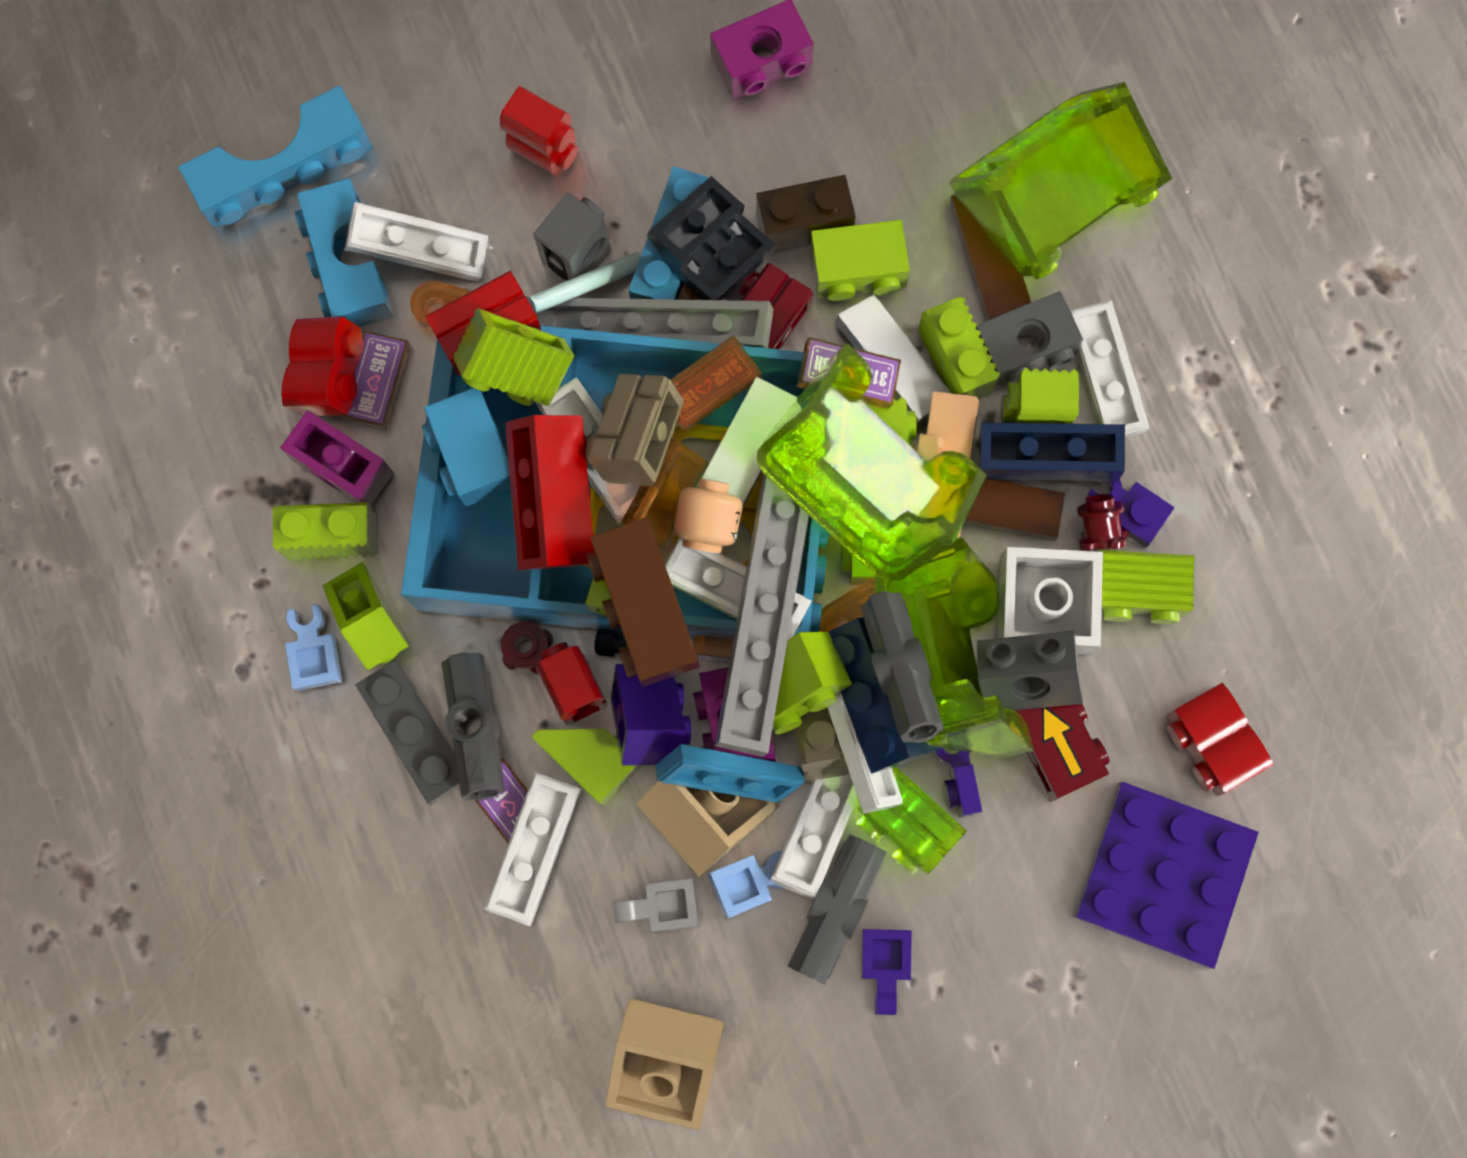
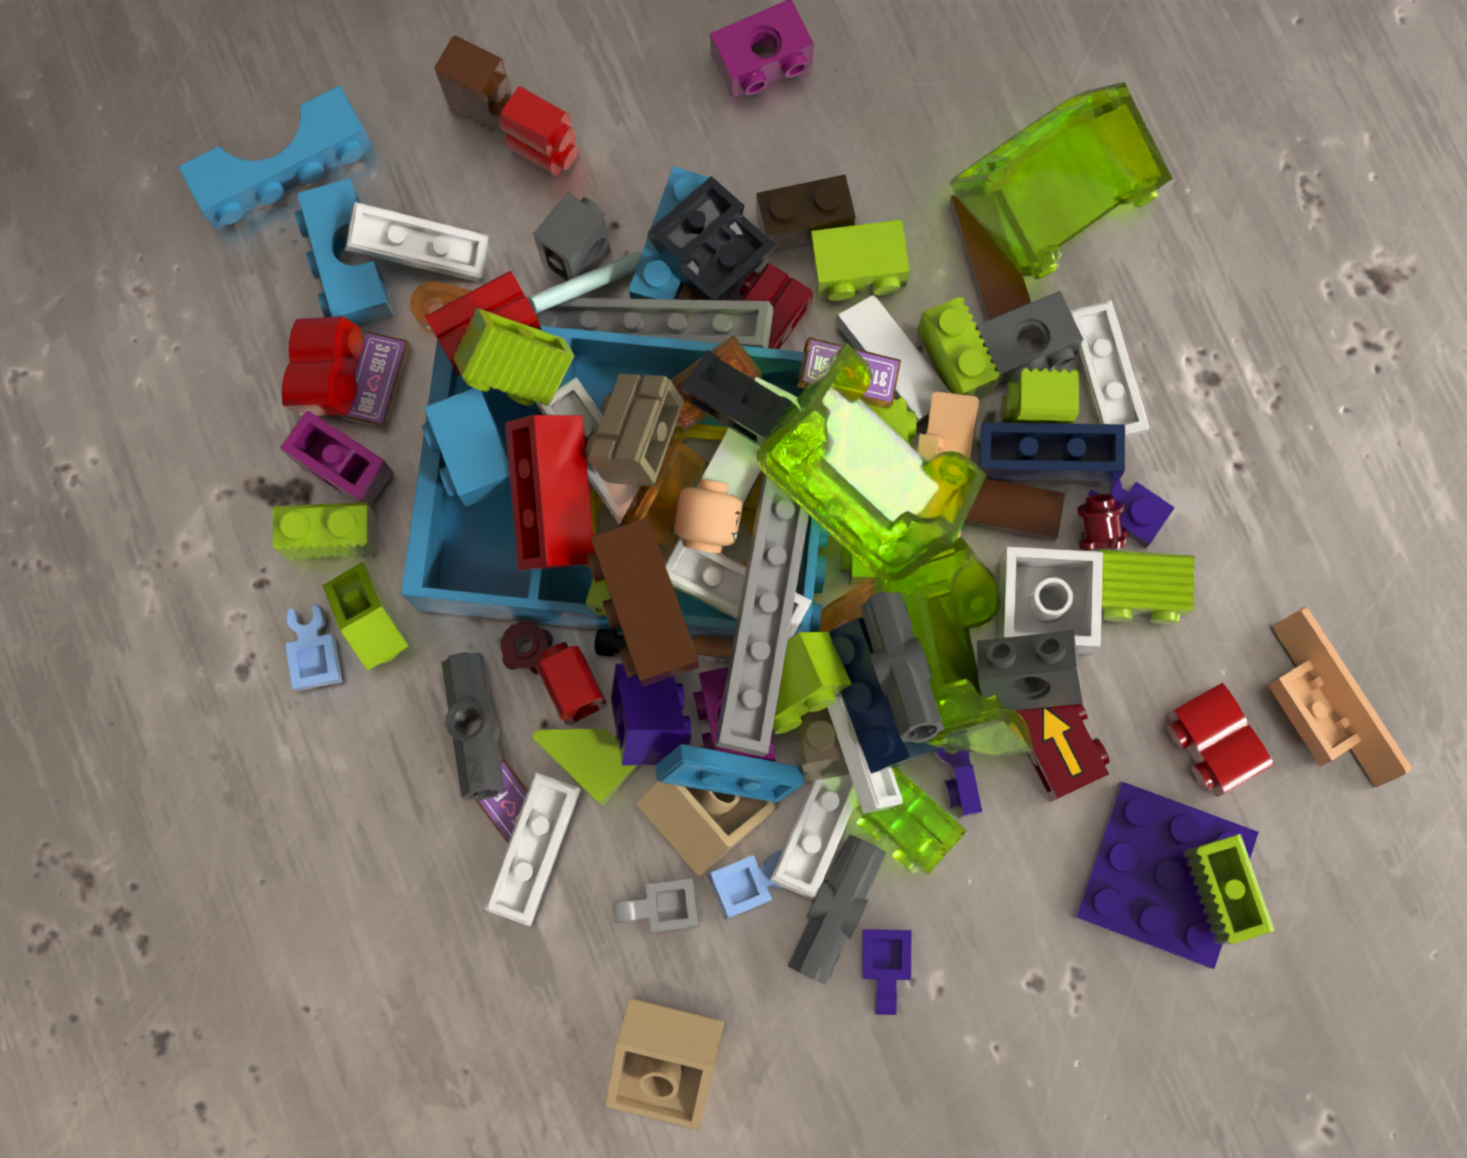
(411, 731): dark grey plate -> none
(473, 82): none -> reddish brown brick
(734, 398): none -> black hinge
(1229, 890): none -> lime brick
(1330, 705): none -> light nougat bracket

